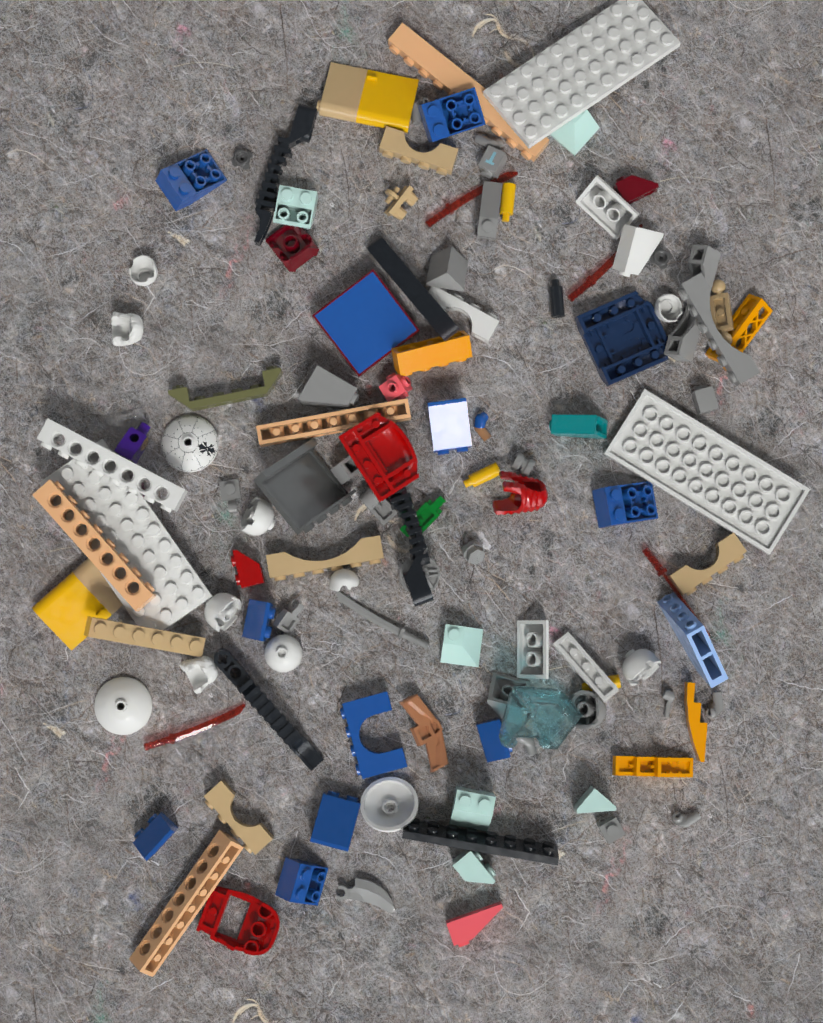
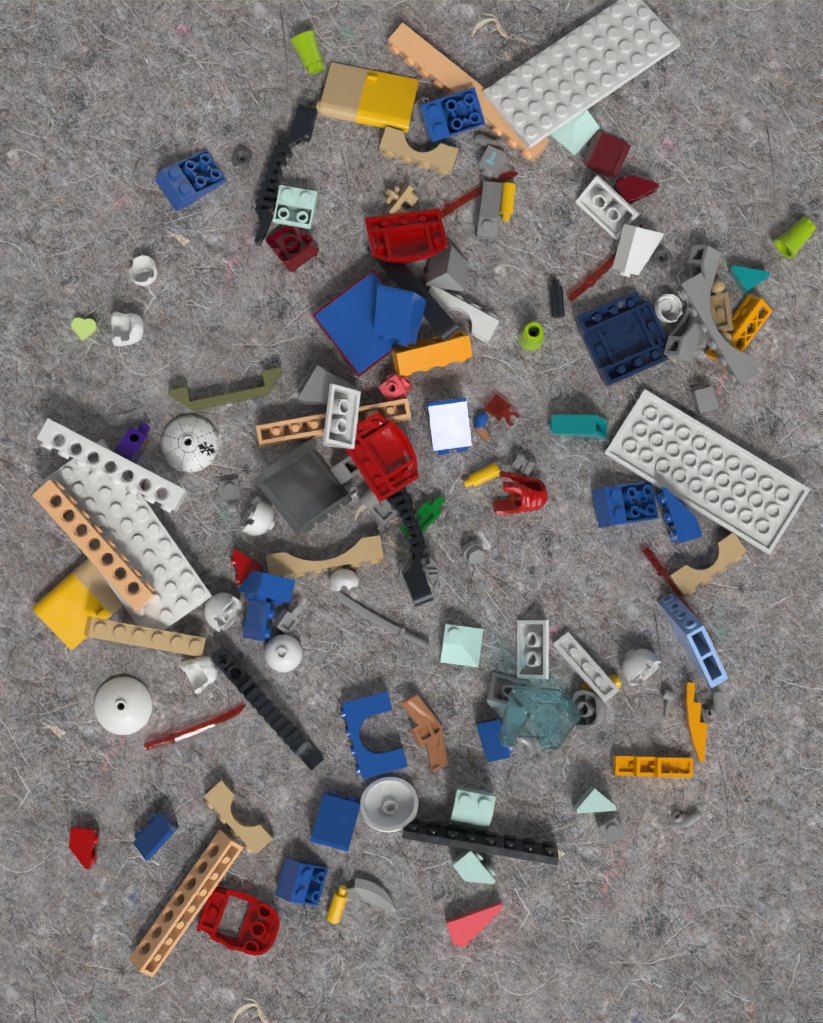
(83, 843): none -> red slope
(84, 328): none -> yellowish green tile
(267, 587): none -> blue slope
(309, 52): none -> lime plant
(337, 905): none -> yellow cylinder
(341, 417): none -> white slope
(398, 315): none -> blue slope
(406, 235): none -> red slope
(499, 408): none -> clear red plate
(528, 342): none -> lime plant
(606, 154): none -> dark red slope
(681, 521): none -> blue slope
(747, 278): none -> teal slope
(794, 238): none -> lime plant

